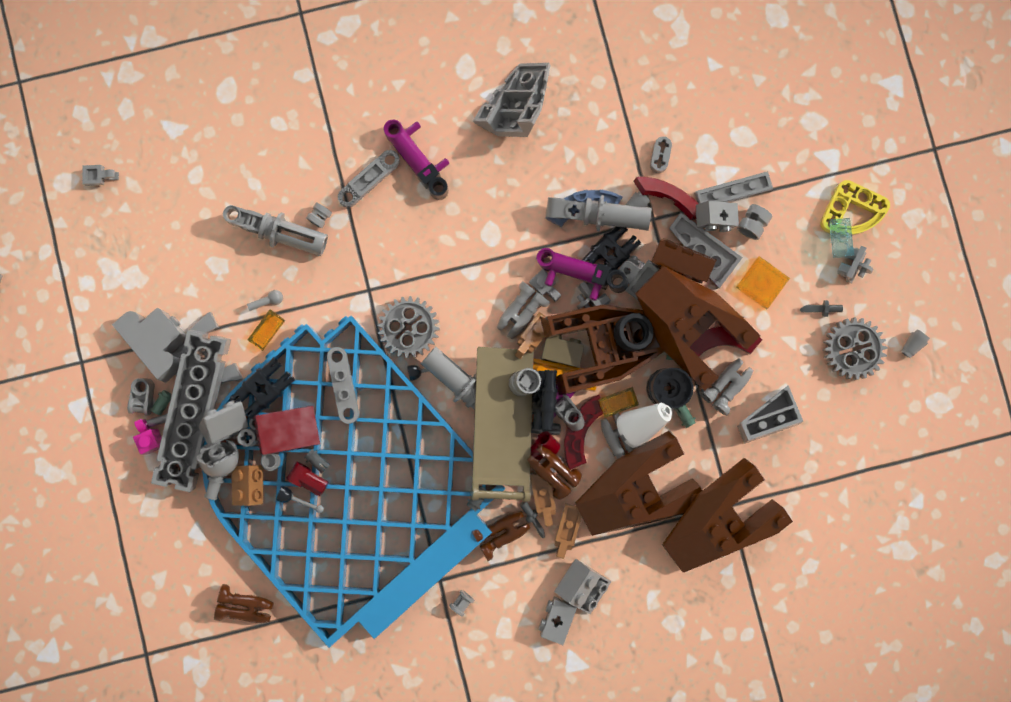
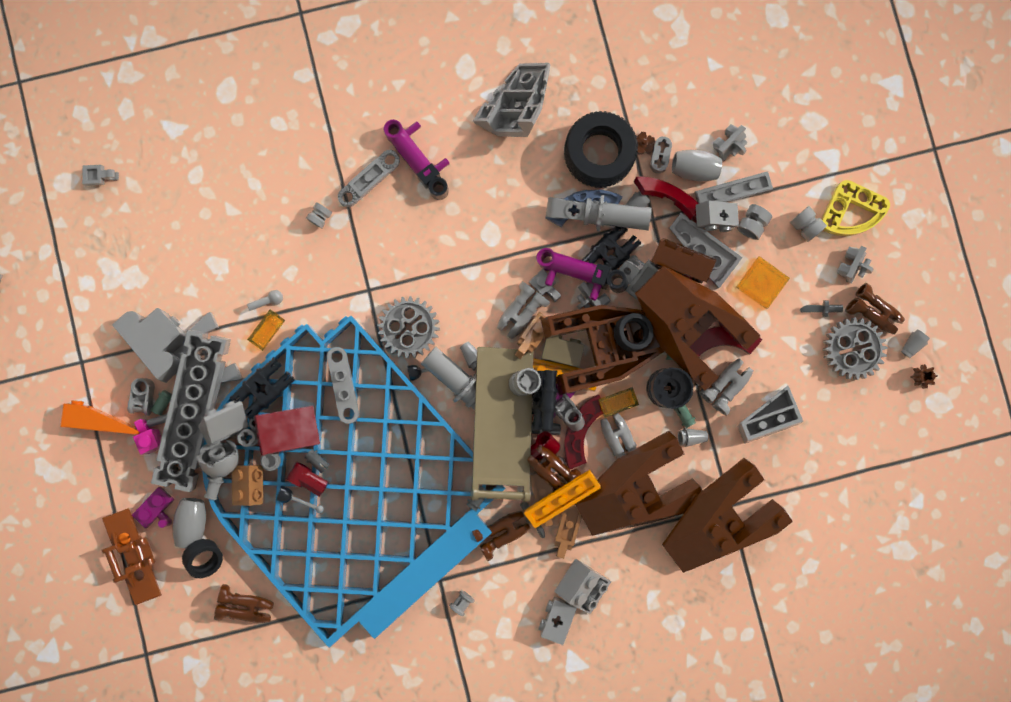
(87, 417): none -> orange slope
(137, 553): none -> dark orange piece
(153, 509): none -> magenta plate
(189, 522): none -> light grey piece
(209, 567): none -> black tyre
(271, 227): light grey piece -> none
(470, 354): none -> light grey cone
(562, 499): none -> light orange plate
(600, 124): none -> black tyre
(643, 423): white cone -> none
(644, 143): none -> reddish brown plant
(691, 437): none -> light grey cone
(696, 165): none -> light grey piece
(734, 144): none -> light grey hips
(808, 224): none -> light grey wheel
(841, 238): clear light blue plate -> none
(887, 311): none -> reddish brown piece
(929, 376): none -> reddish brown gear

